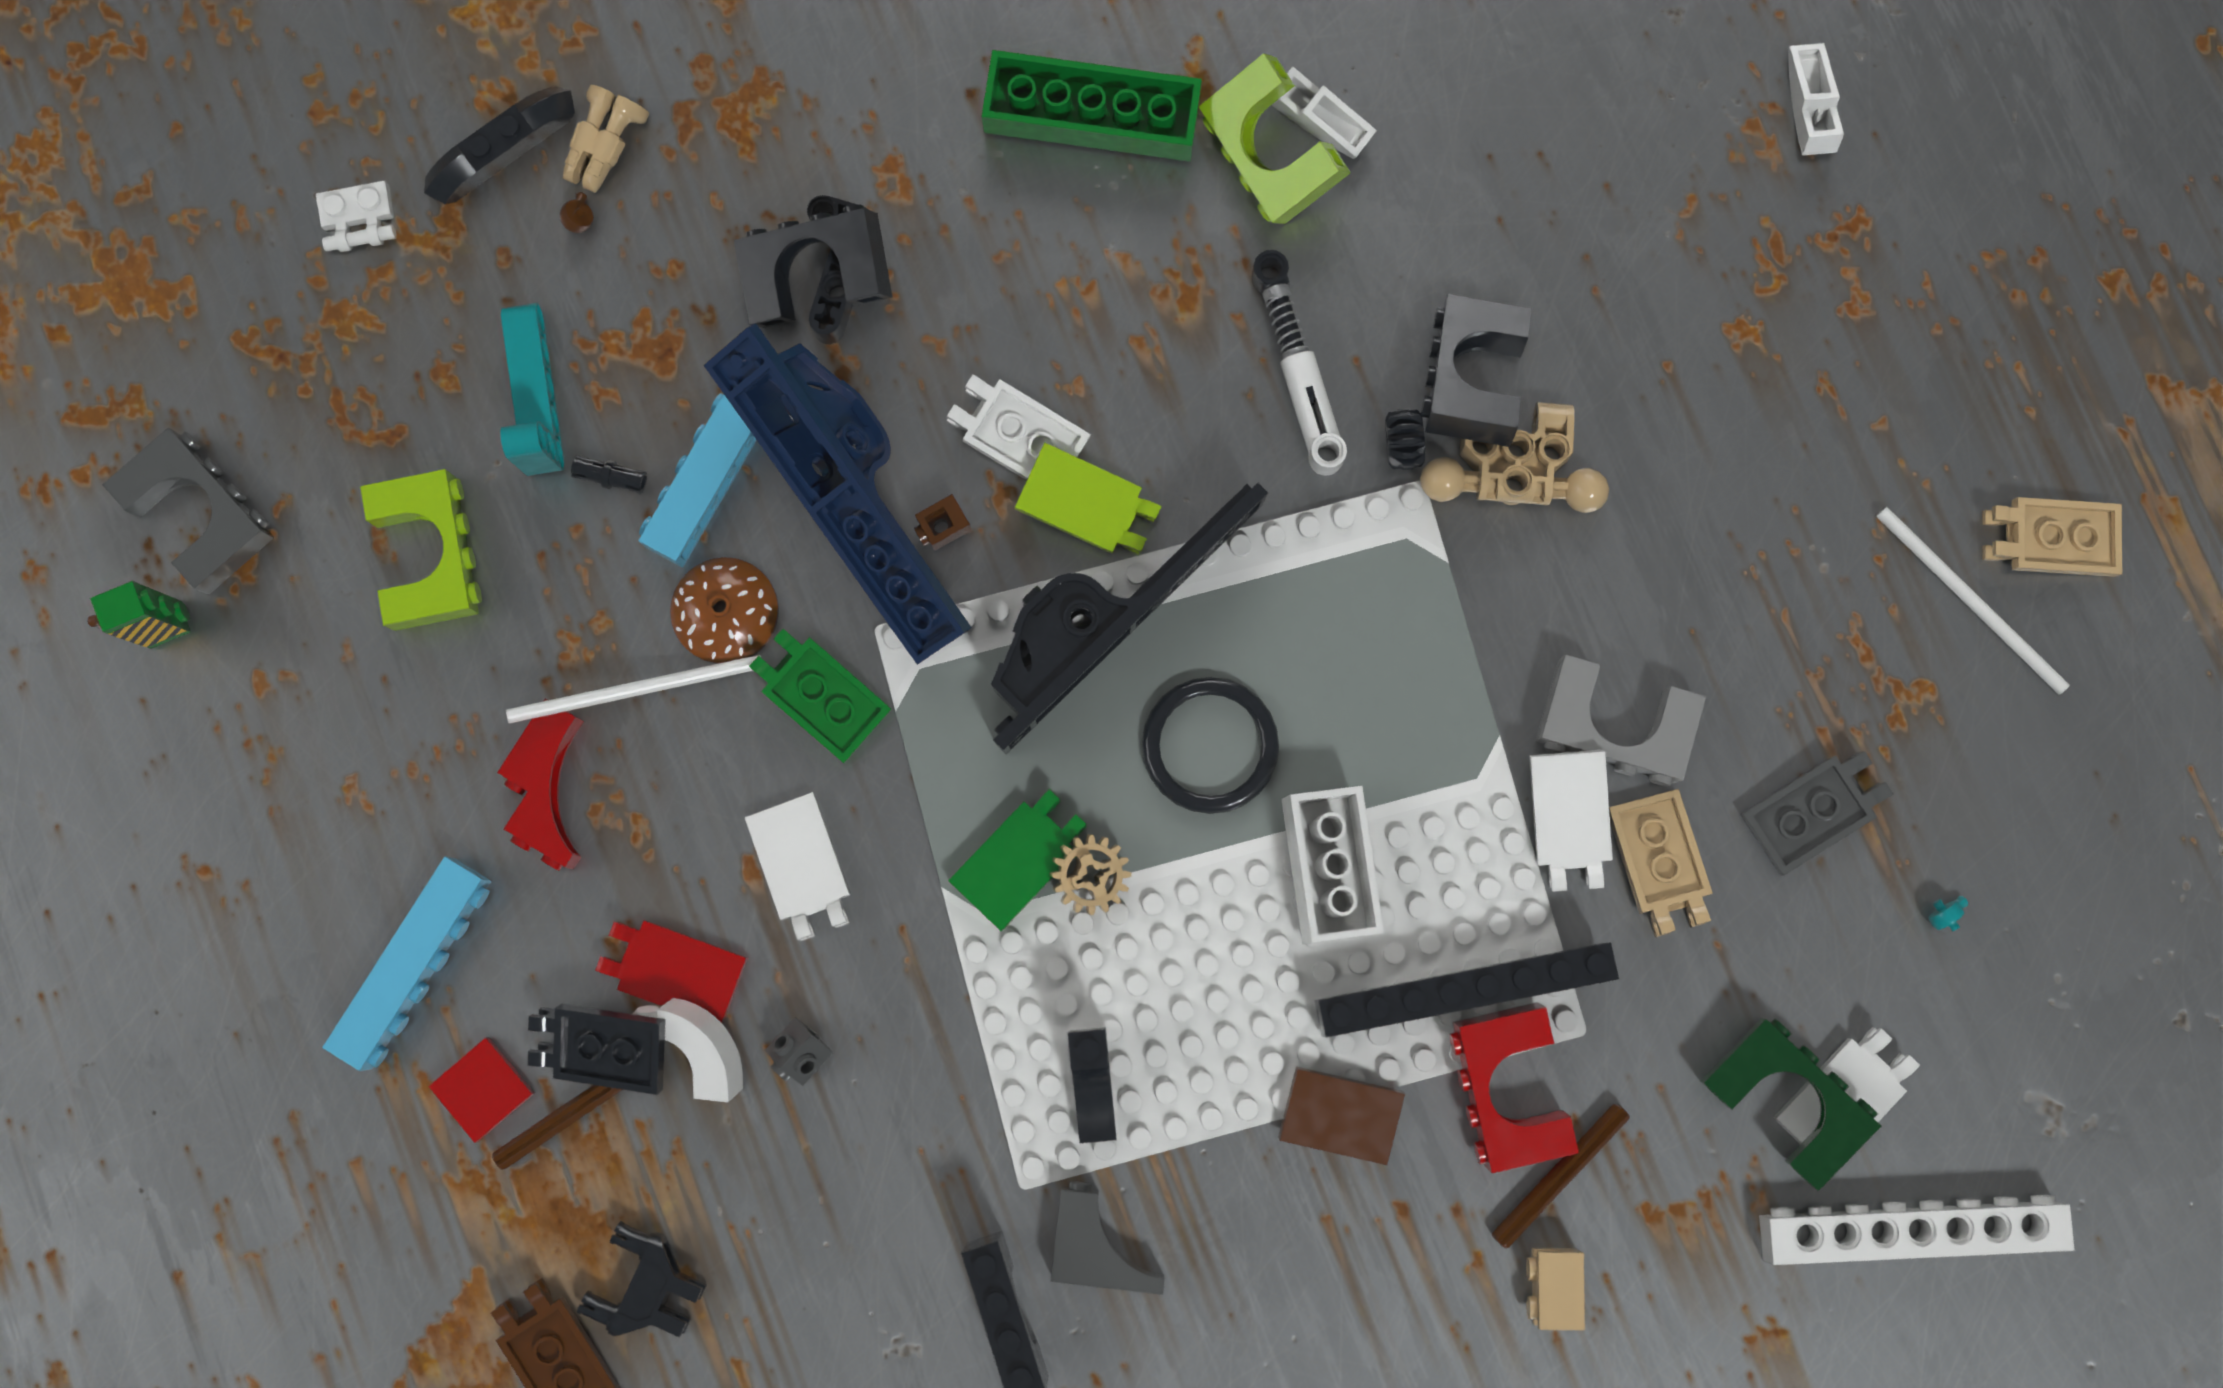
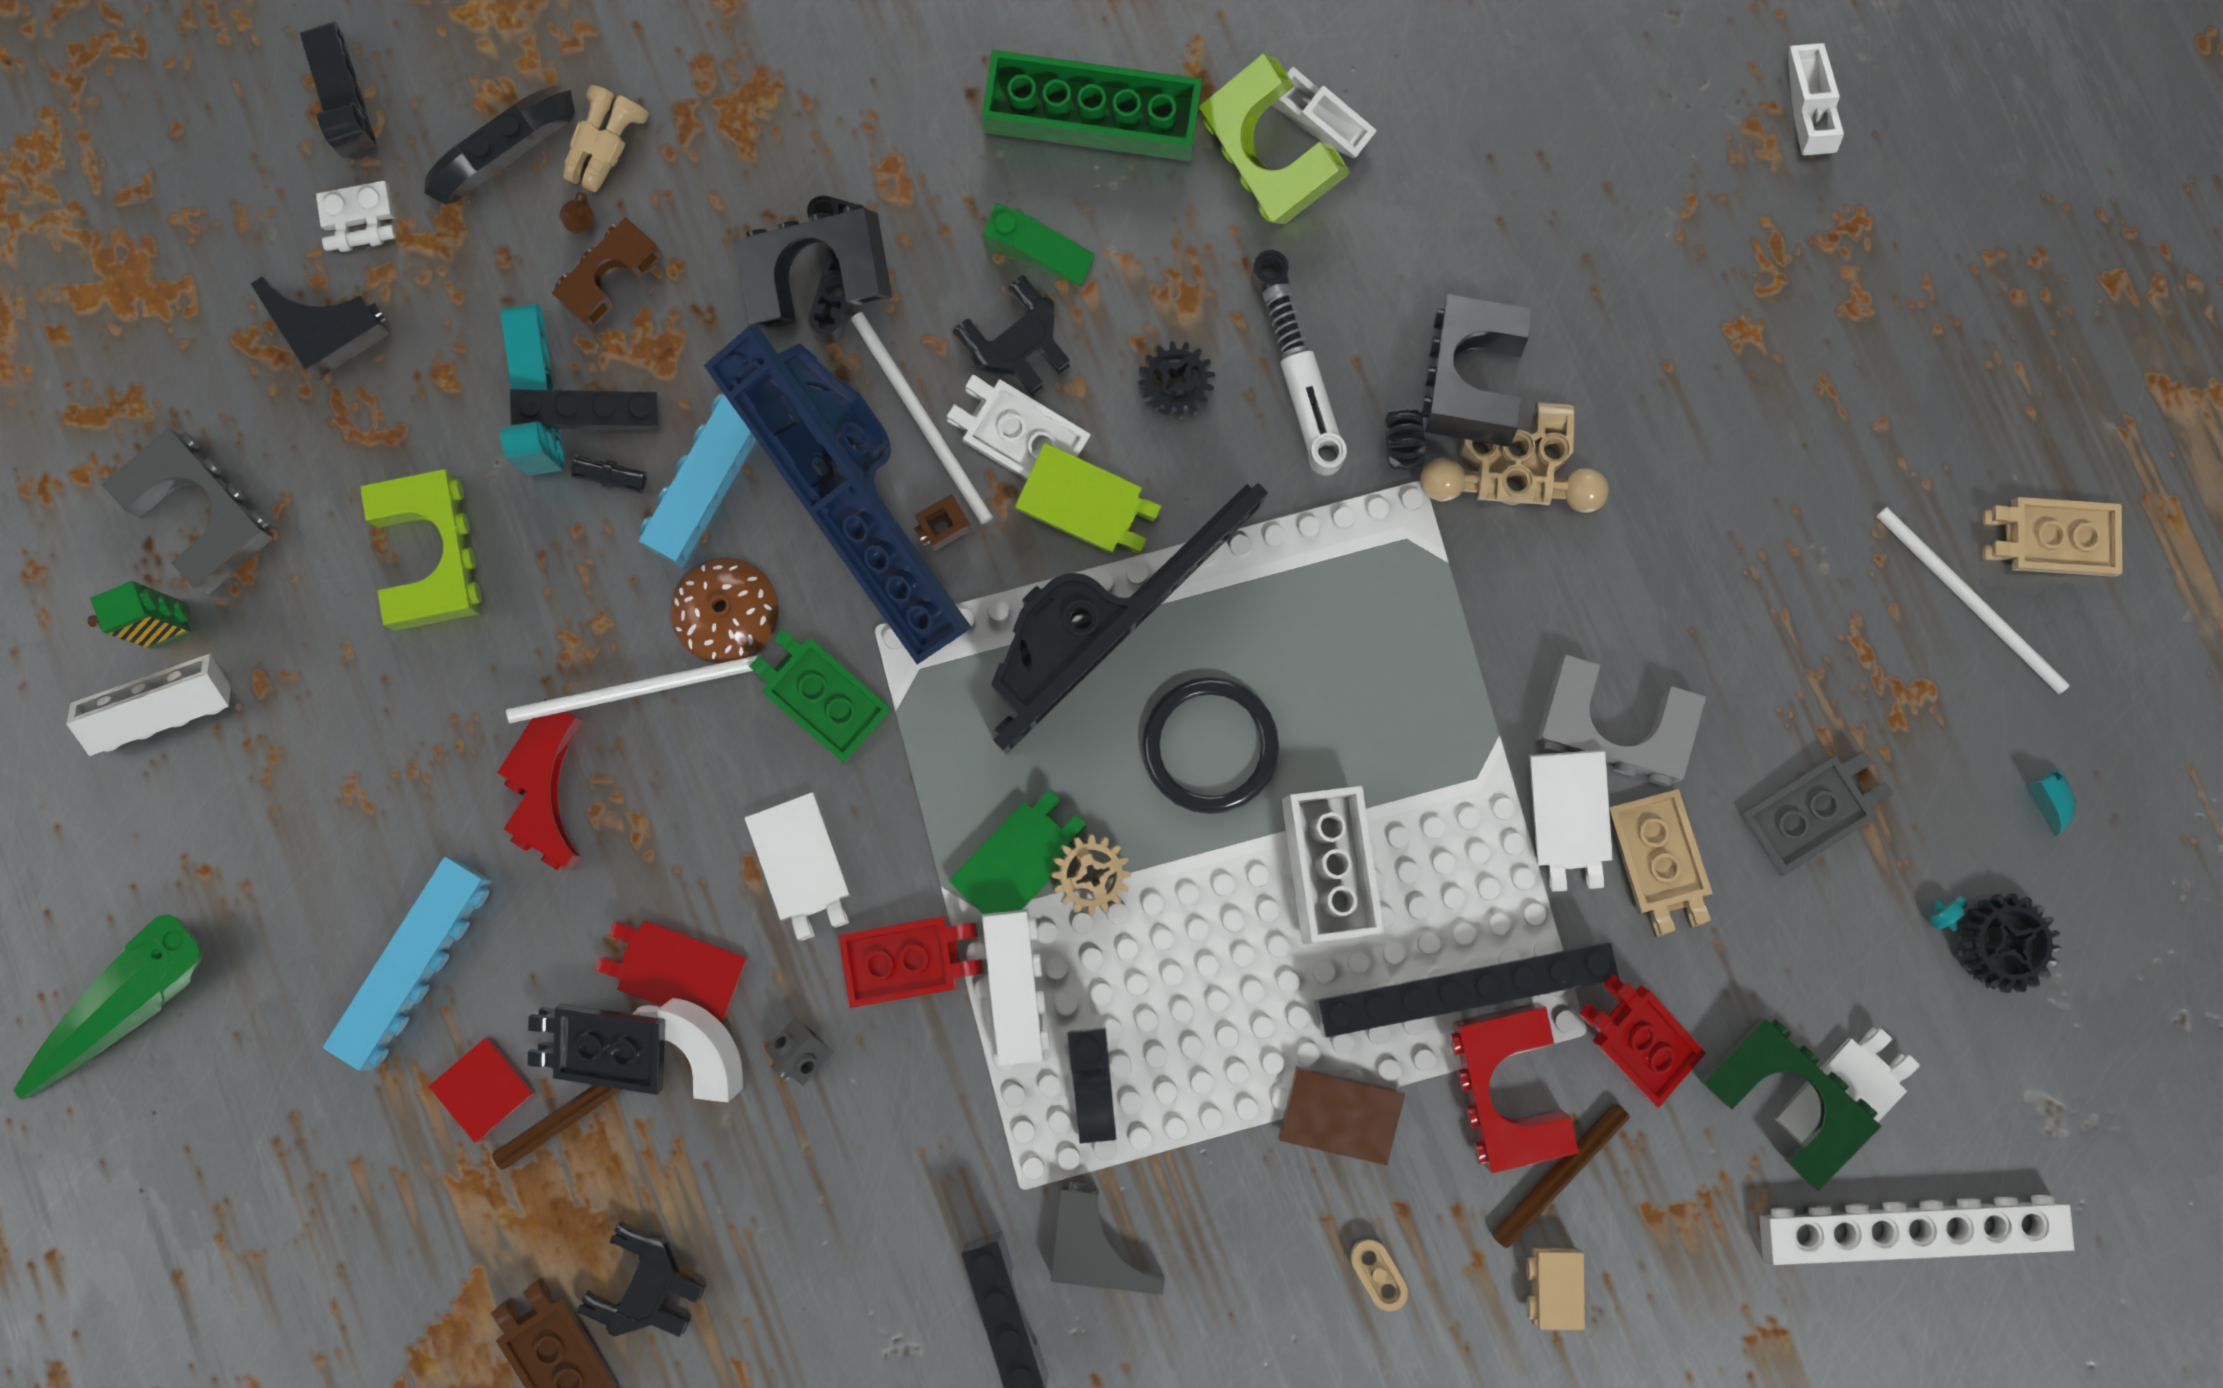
(124, 996): none -> green piece
(149, 705): none -> white brick
(327, 334): none -> black arch
(344, 113): none -> black beam
(585, 409): none -> black plate
(622, 248): none -> reddish brown arch
(905, 960): none -> red tile
(921, 418): none -> white piece
(1014, 988): none -> white brick
(1021, 343): none -> black connector
(1036, 245): none -> green slope
(1165, 371): none -> black gear
(1379, 1273): none -> tan plate
(1643, 1041): none -> red tile
(2027, 967): none -> black gear
(2054, 800): none -> teal brick

